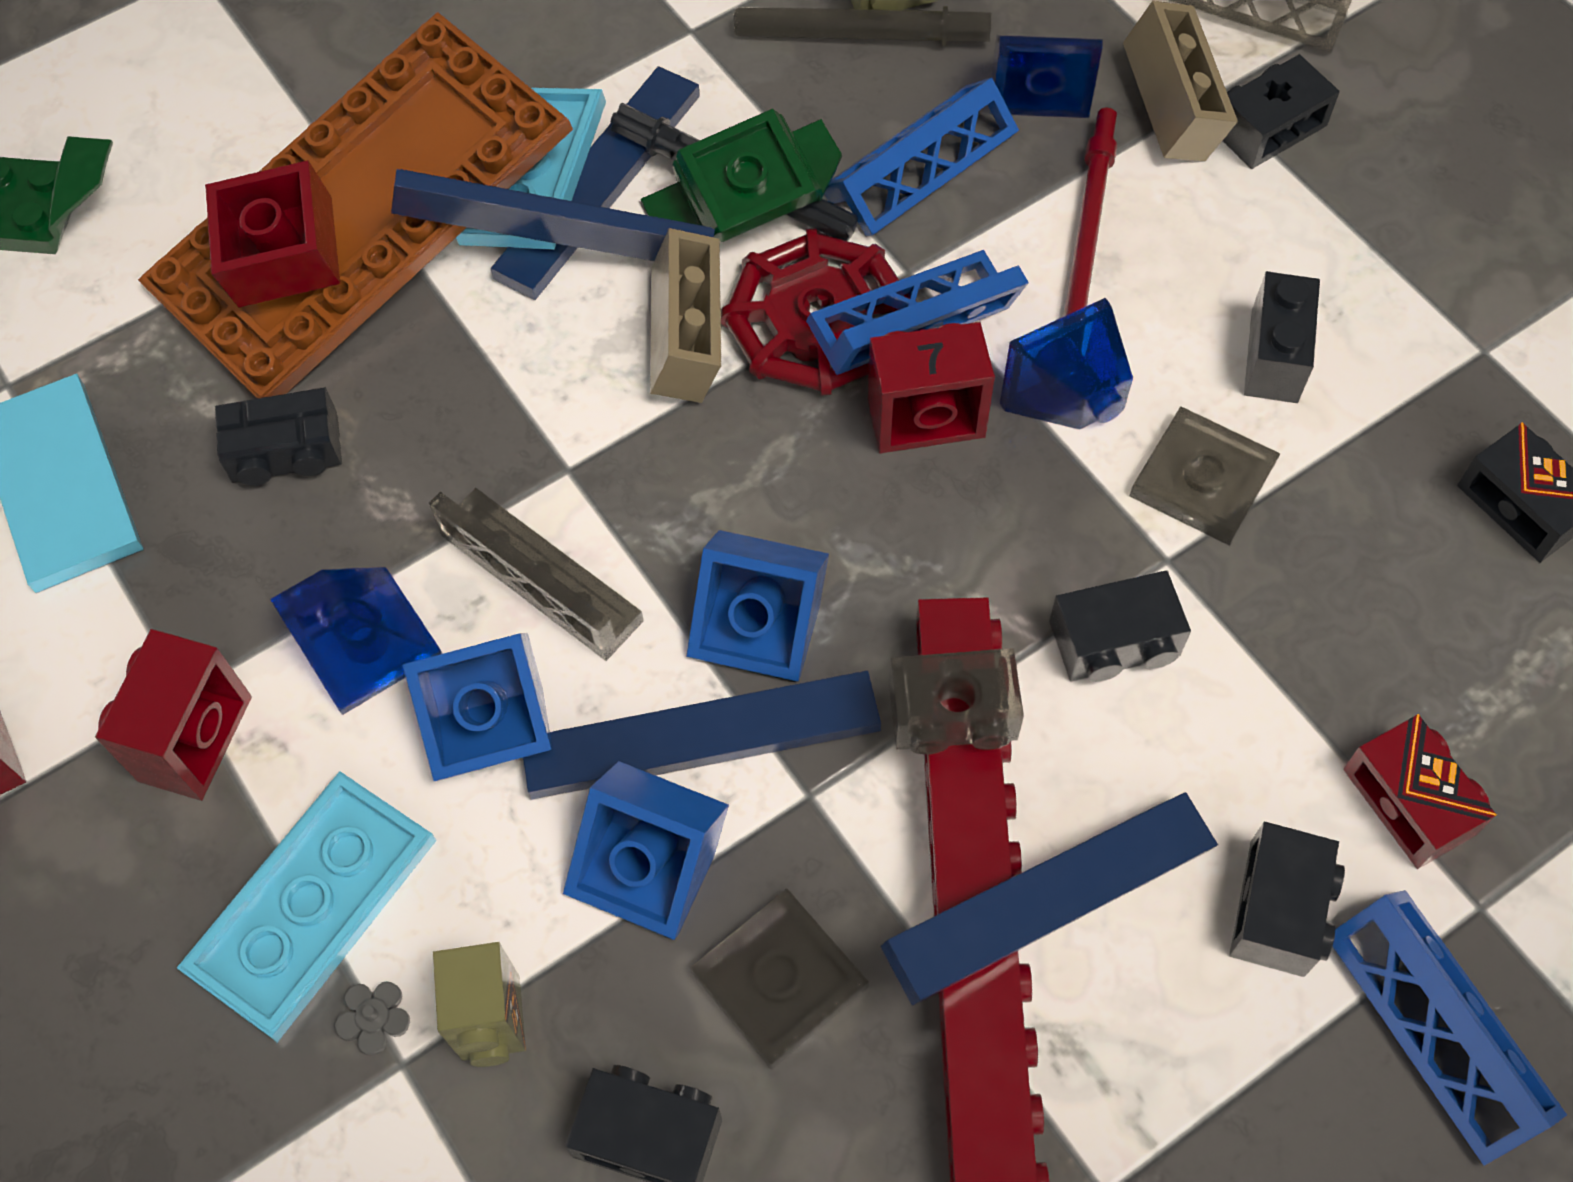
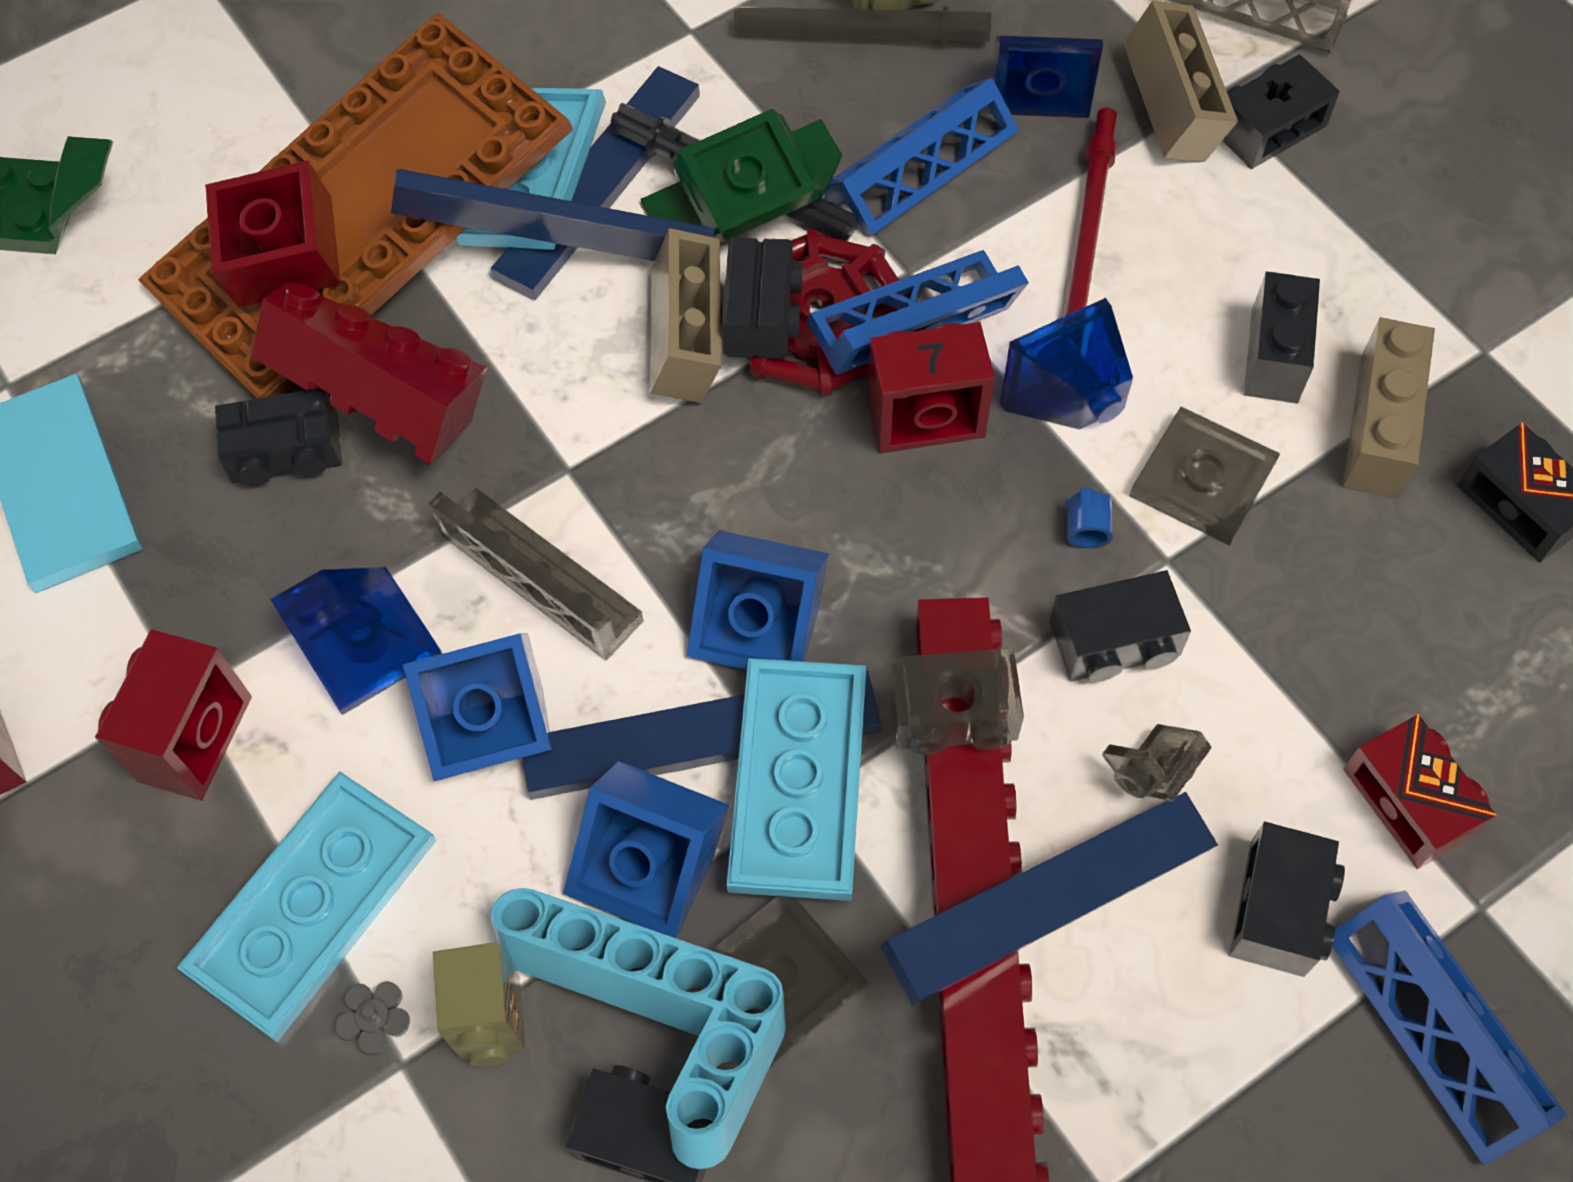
(369, 367): none -> dark red wedge
(659, 994): none -> medium azure beam
(759, 298): none -> black brick
(798, 780): none -> medium azure tile
(1089, 519): none -> blue hose
(1160, 764): none -> clear smoke bracket
(1389, 408): none -> dark tan brick

